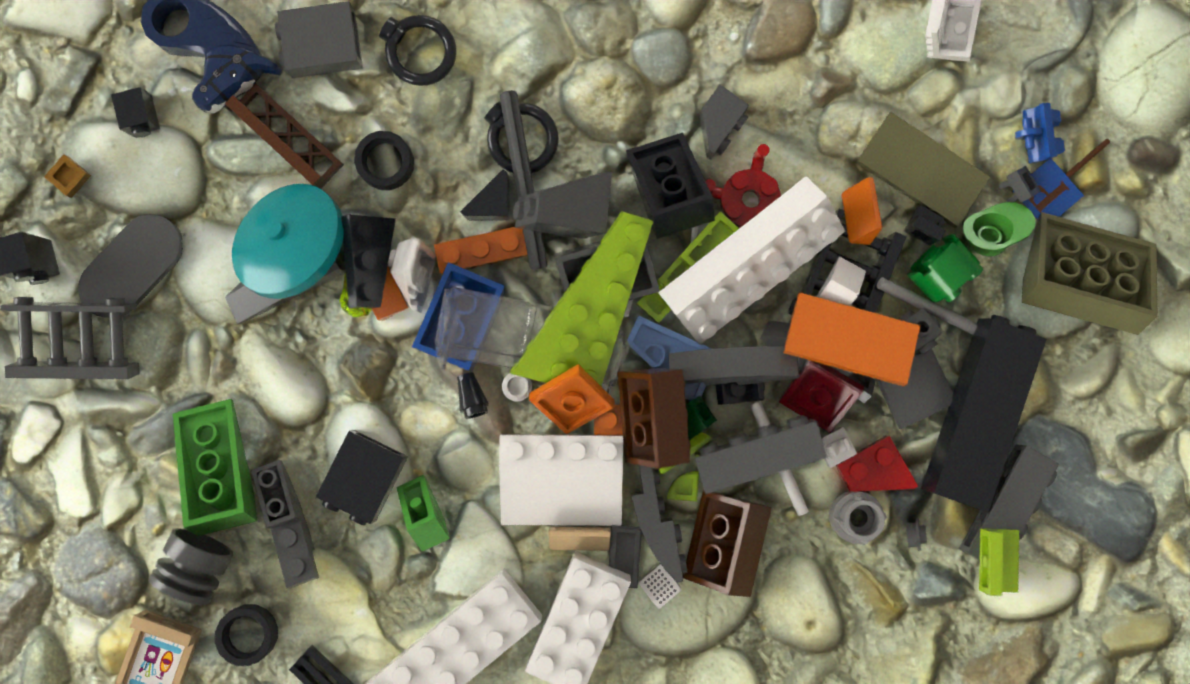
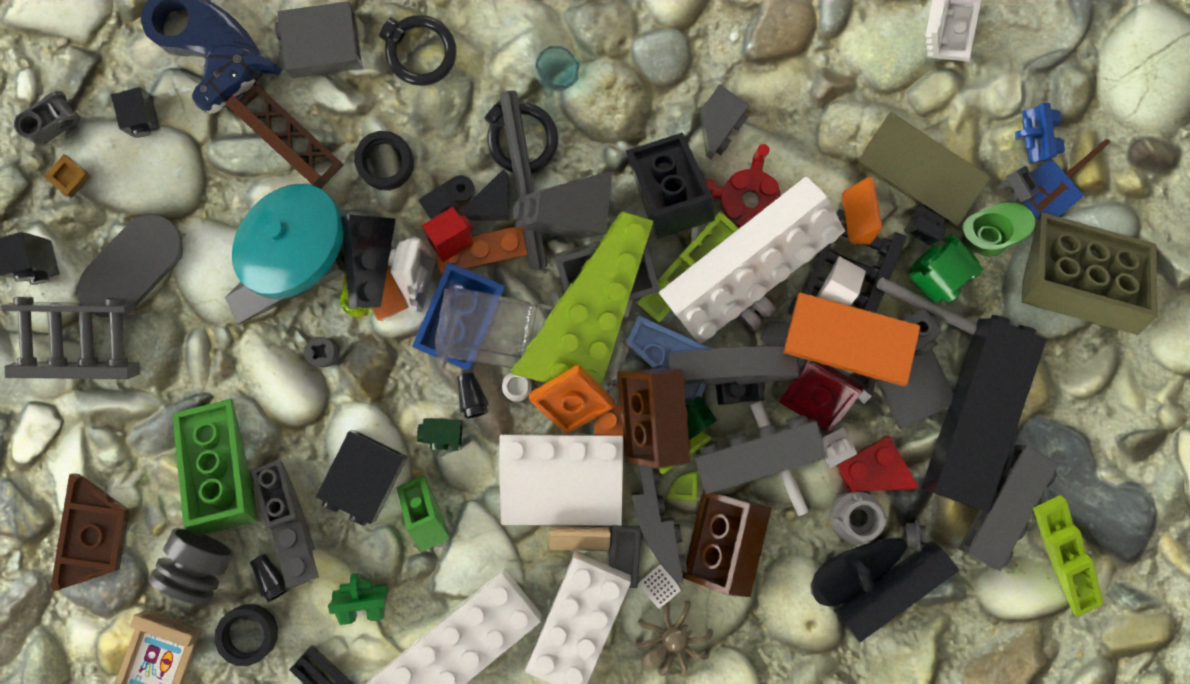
(52, 116): none -> dark grey piece
(89, 534): none -> reddish brown wing
(268, 578): none -> black cone
(327, 355): none -> dark grey wheel
(358, 596): none -> green hips
(441, 433): none -> dark green brick
(448, 233): none -> red brick
(450, 194): none -> black leg
(556, 68): none -> clear light blue hair
(673, 640): none -> dark tan animal
(756, 312): none -> light grey wheel
(855, 571): none -> black shield
(896, 591): none -> black brick
(999, 561): lime panel -> none
(1068, 556): none -> lime slope

